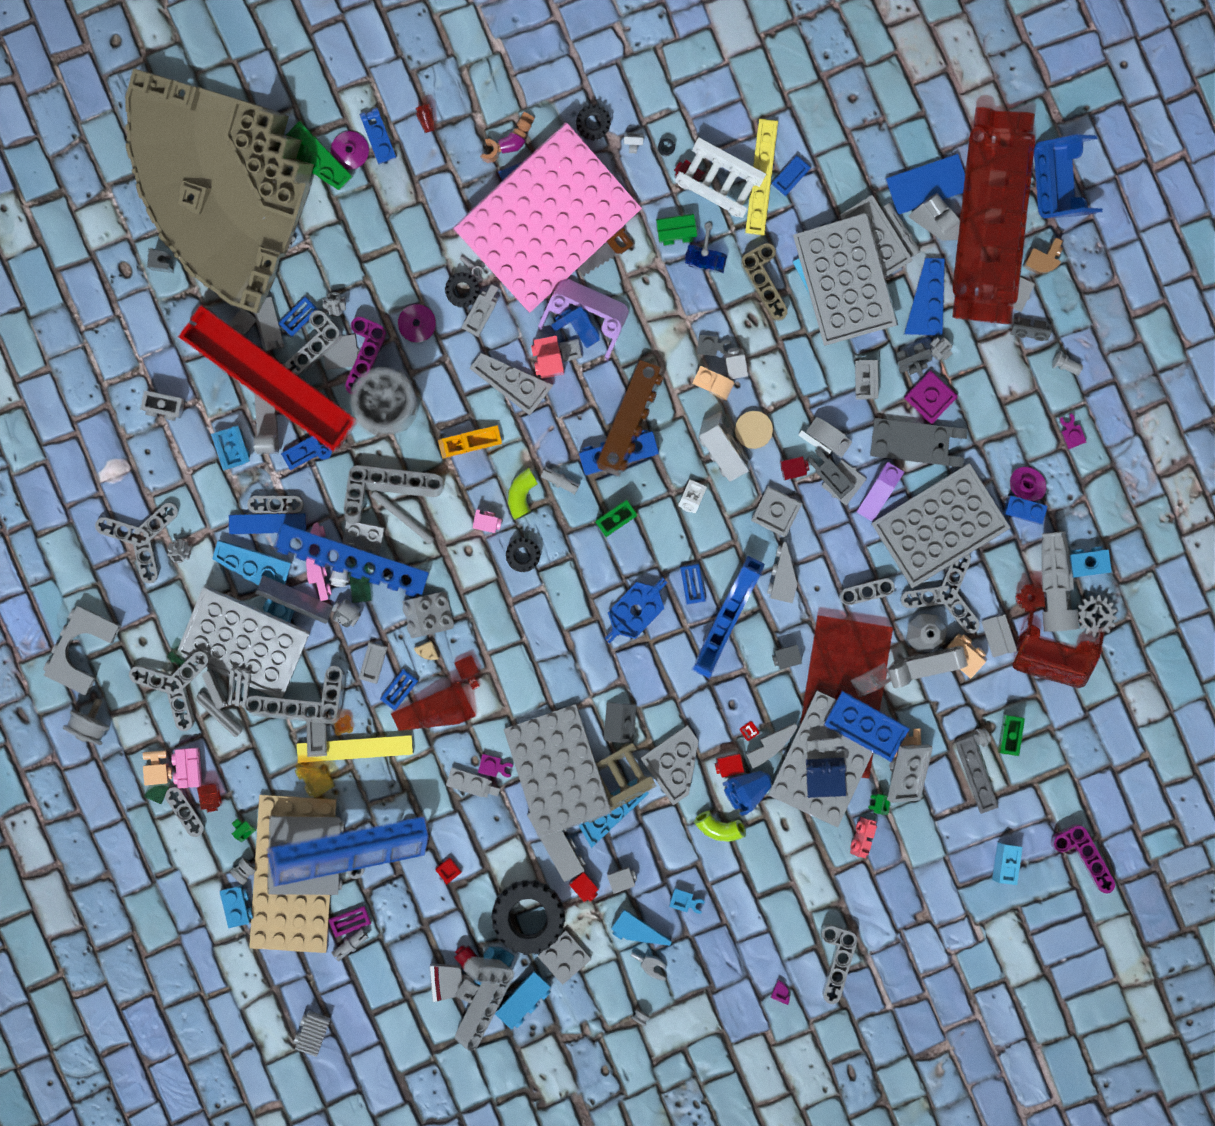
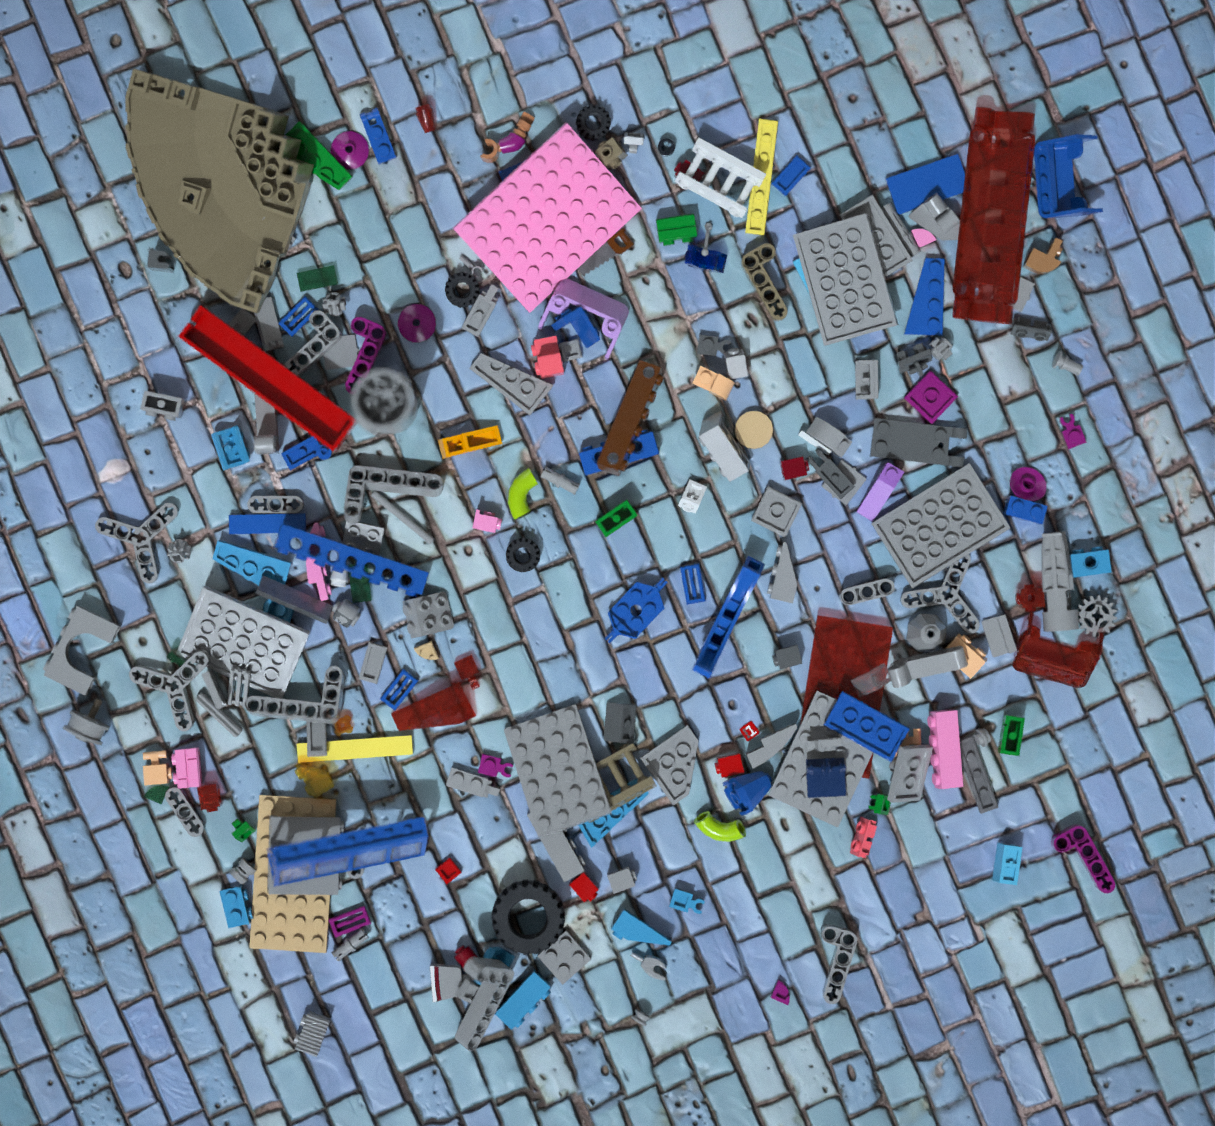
(317, 278): none -> clear green tile
(611, 153): none -> dark tan brick
(922, 237): none -> bright pink tile
(946, 749): none -> bright pink brick

